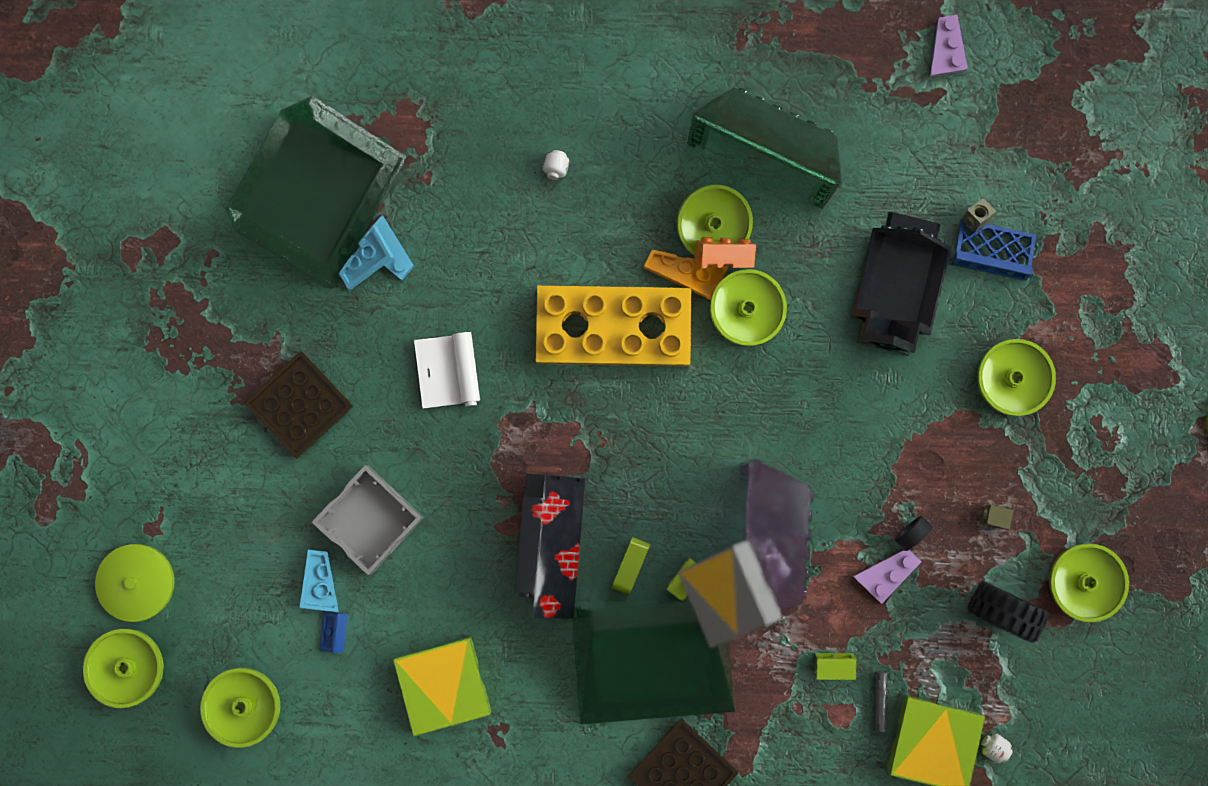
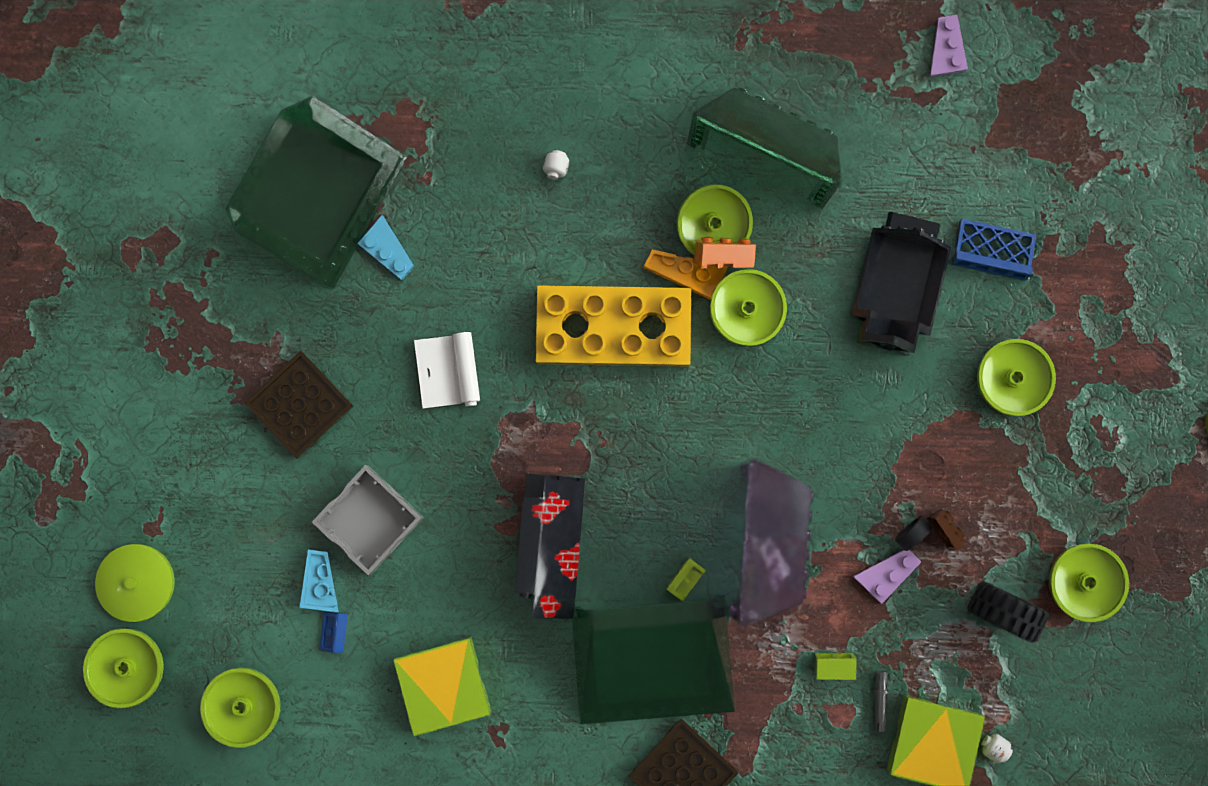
(368, 259): medium azure wing -> none
(630, 566): lime beam -> none
(729, 594): light grey tile -> none
(949, 534): none -> reddish brown plate
(979, 215): olive brick -> none
(997, 516): olive brick -> none

